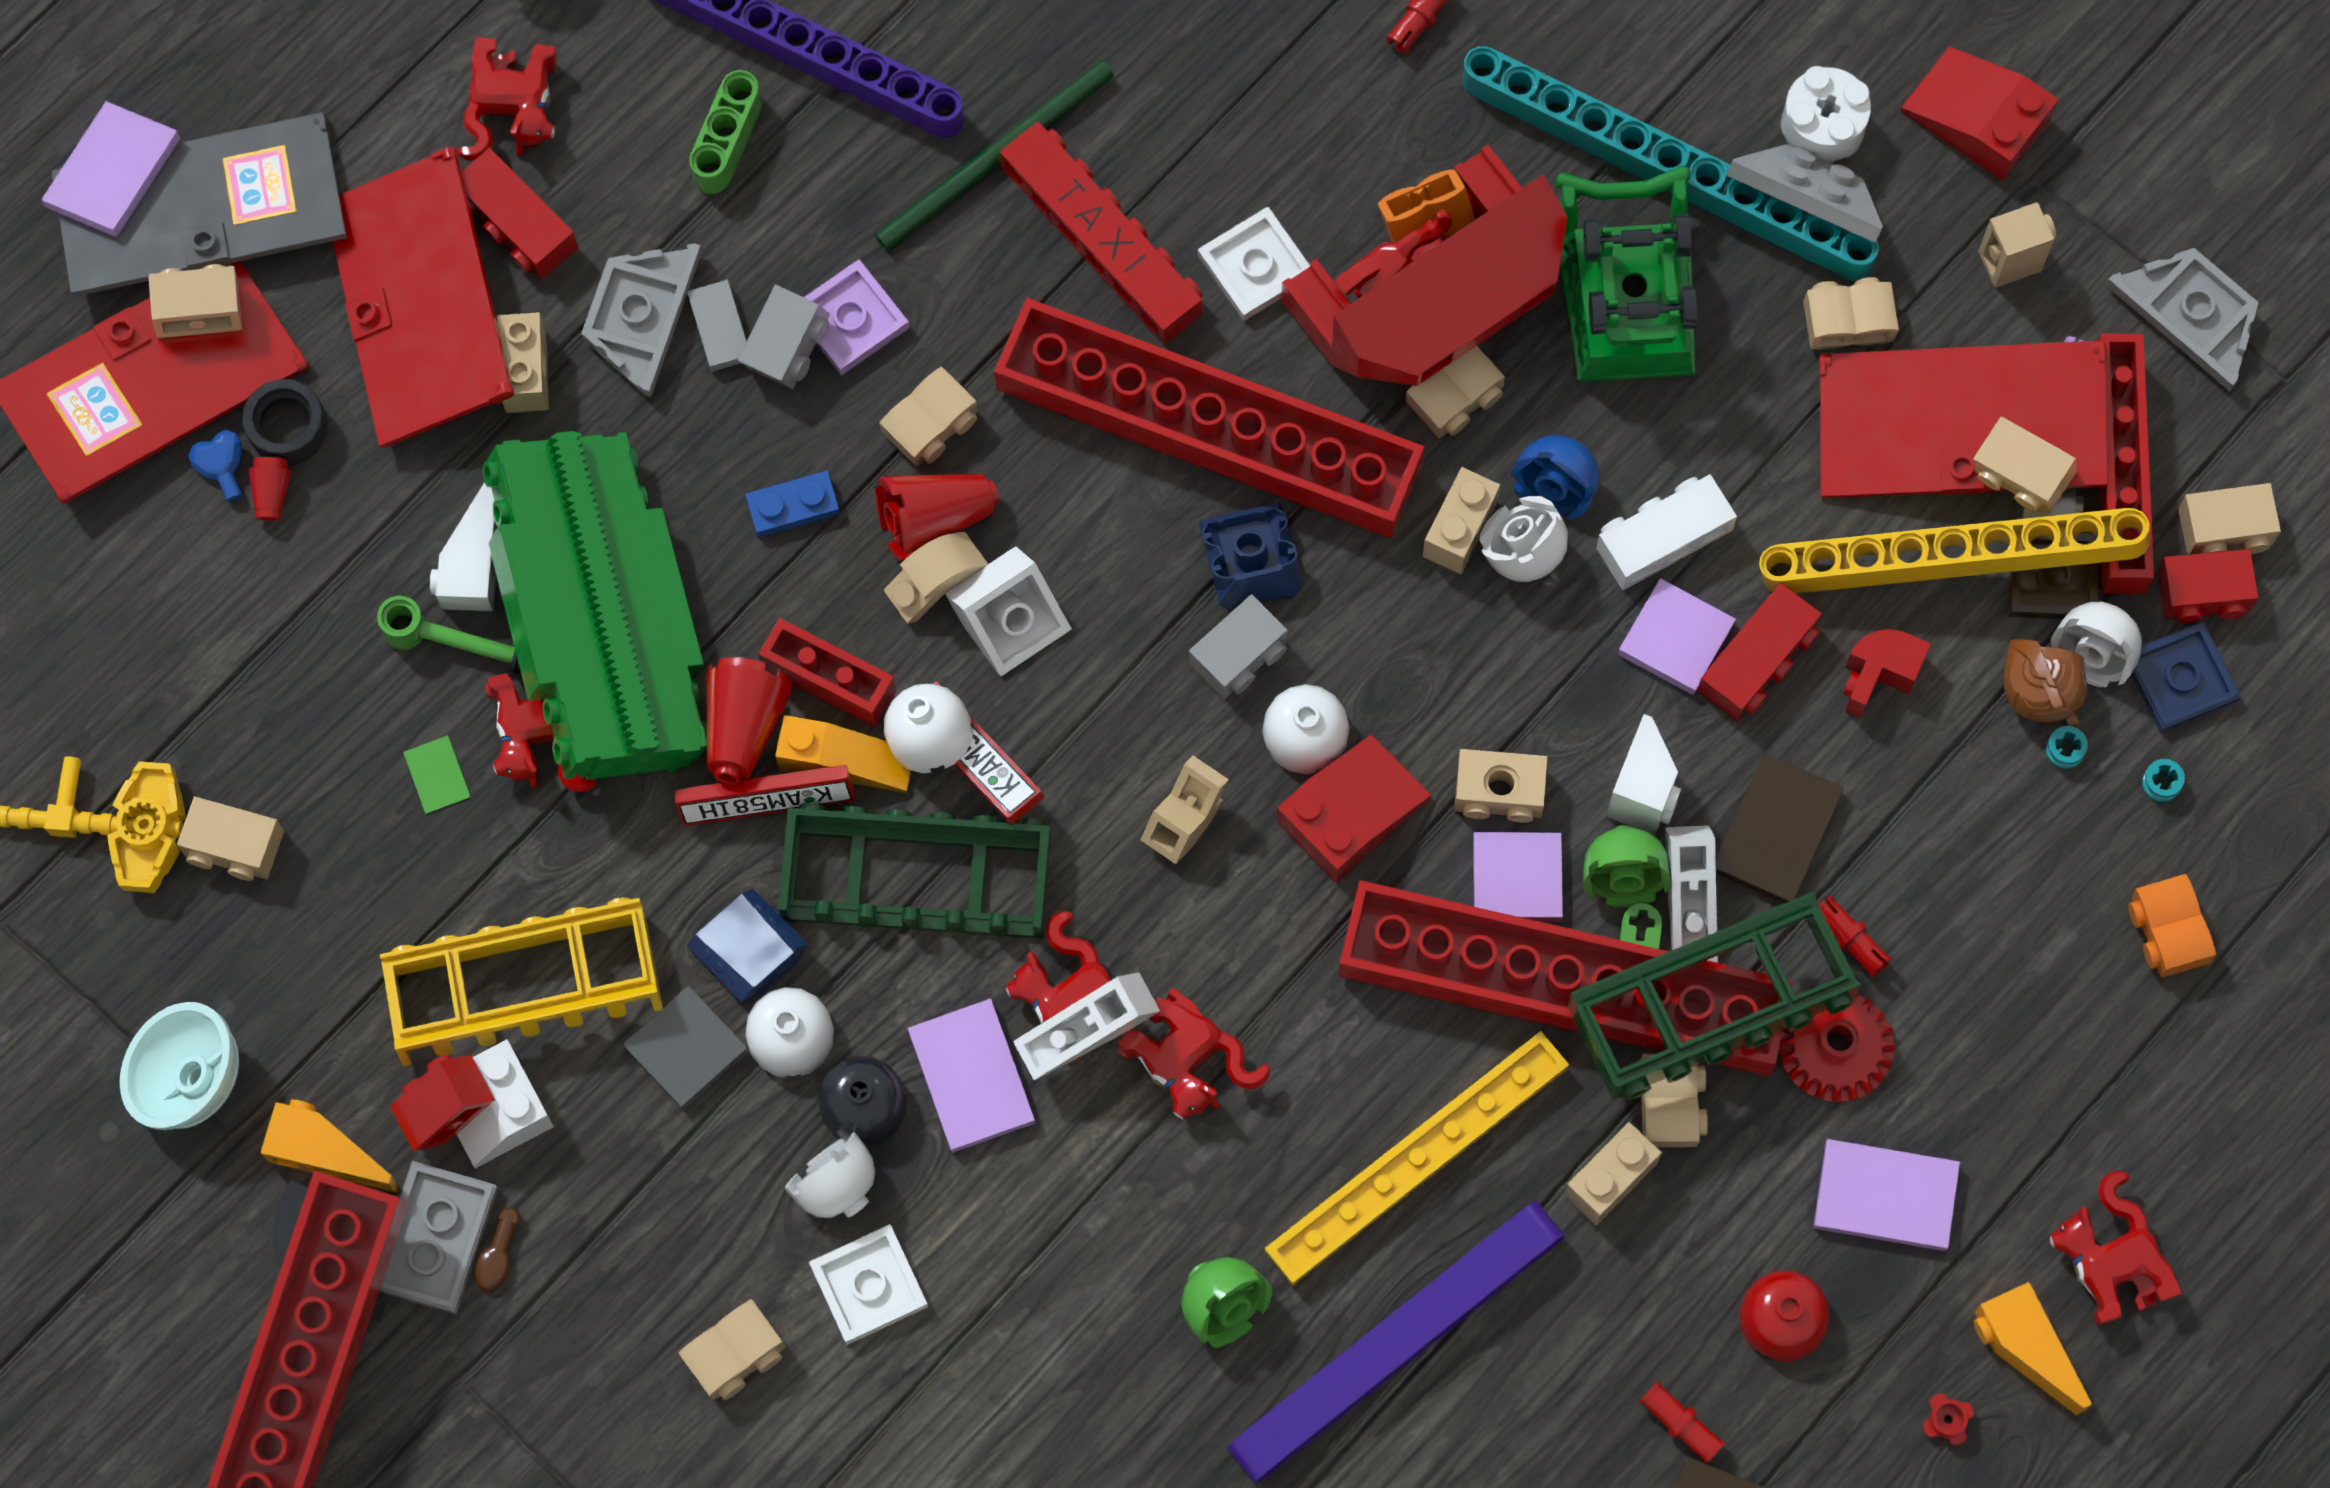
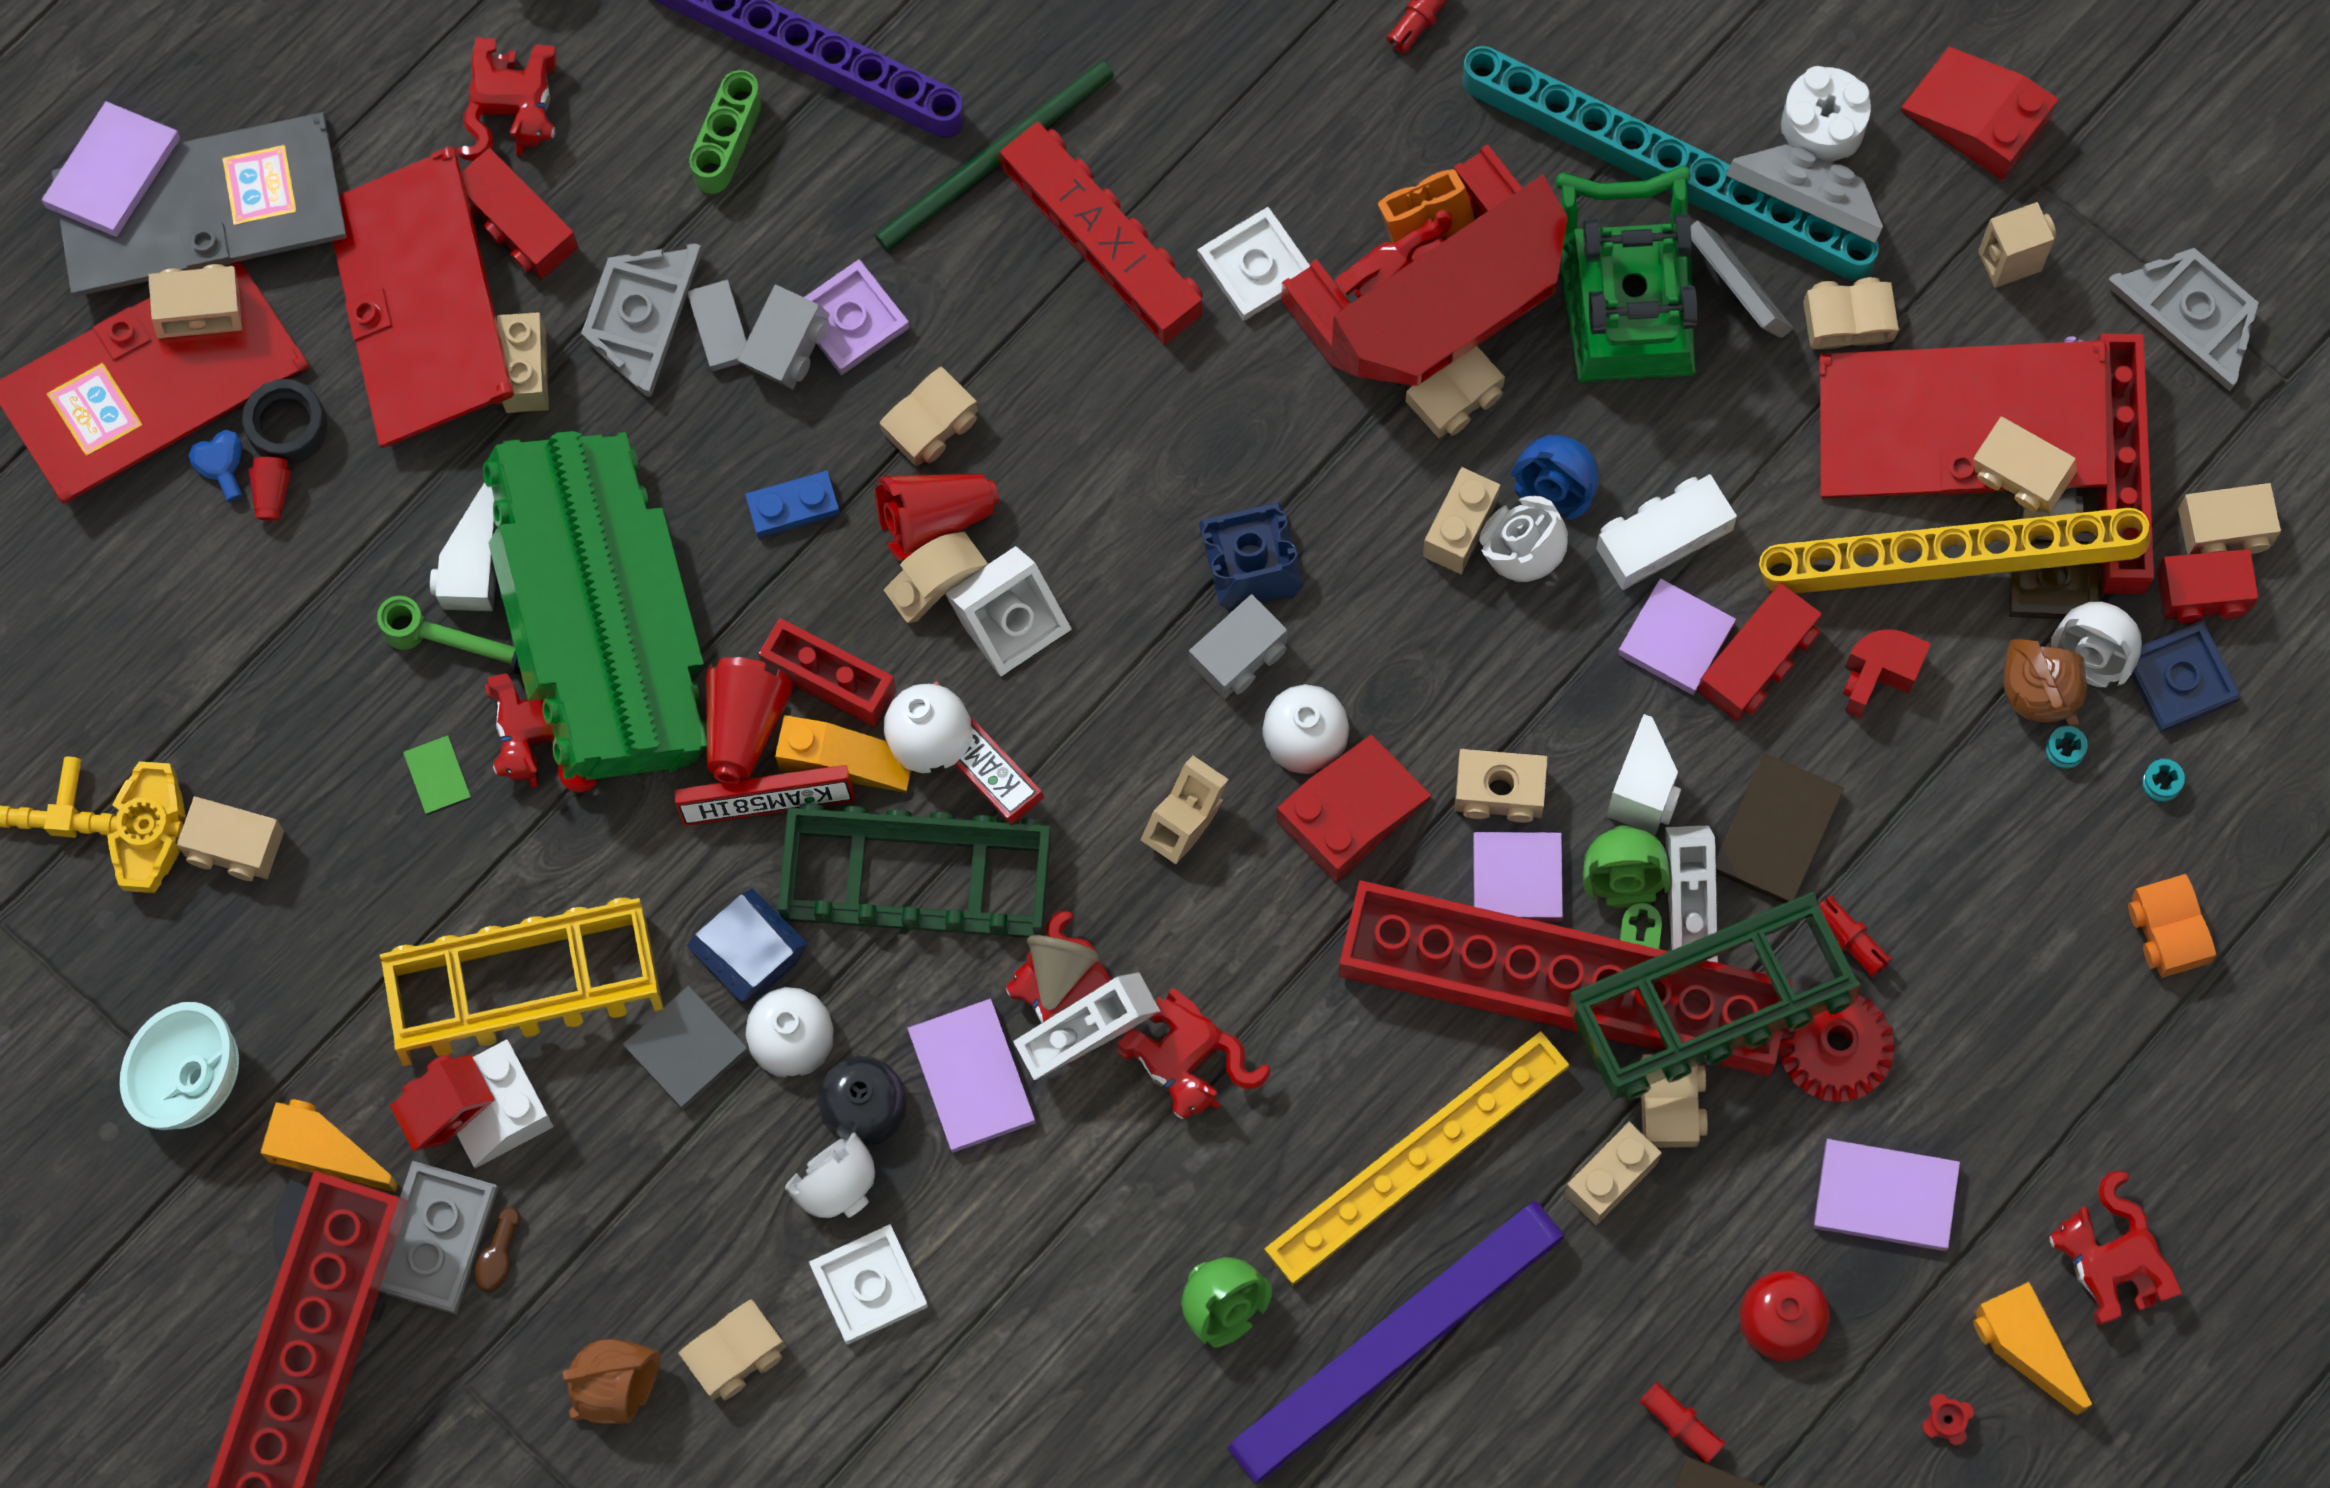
(611, 1380): none -> dark orange helmet
(1058, 966): none -> dark tan hat
(1209, 417): red brick -> none
(1739, 280): none -> light grey tile

